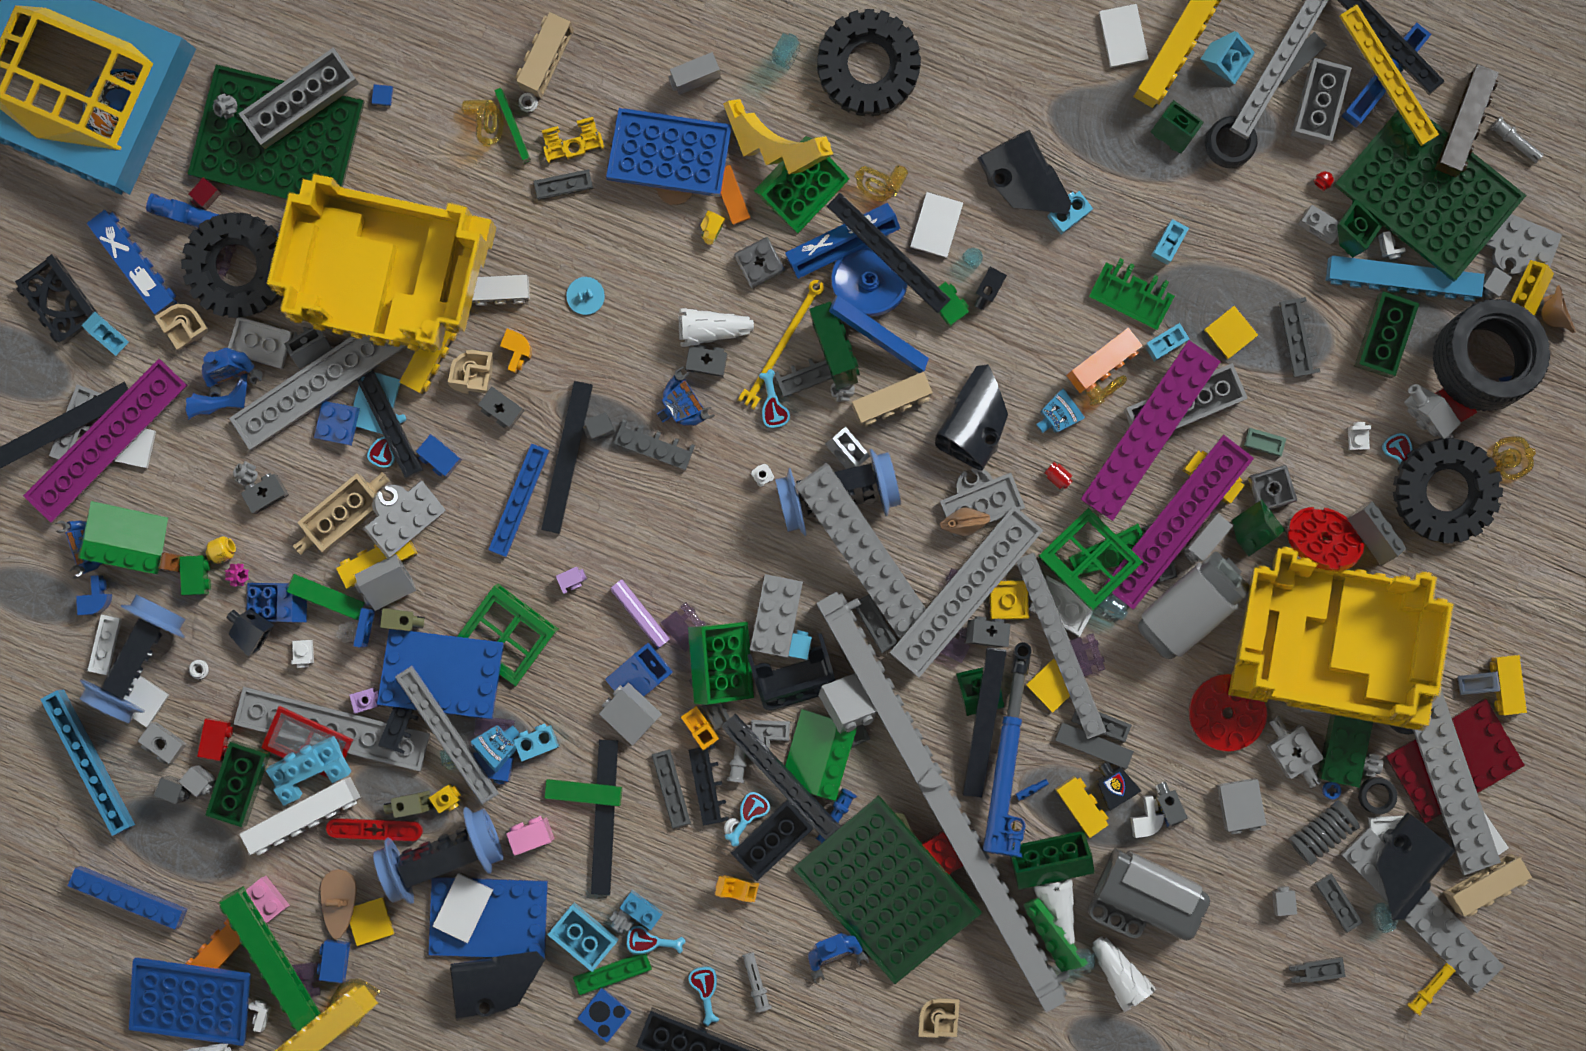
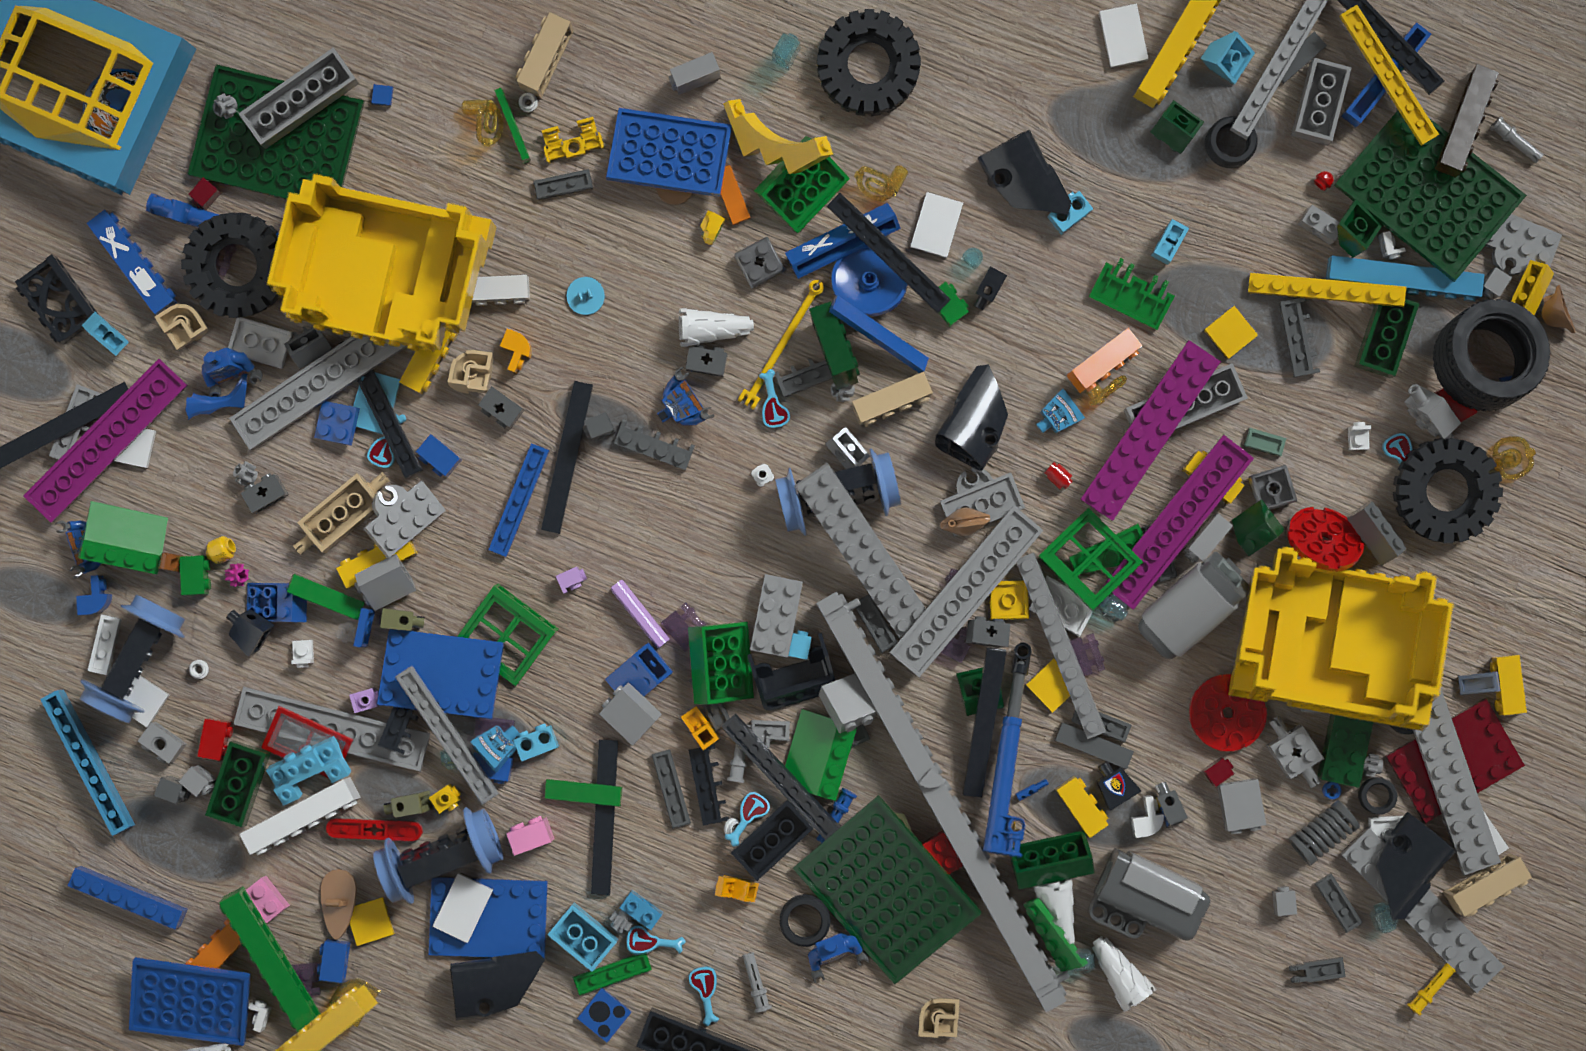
(799, 940): none -> black tyre
(1166, 342): medium azure brick -> none
(1218, 771): none -> dark red brick
(1327, 289): none -> yellow plate

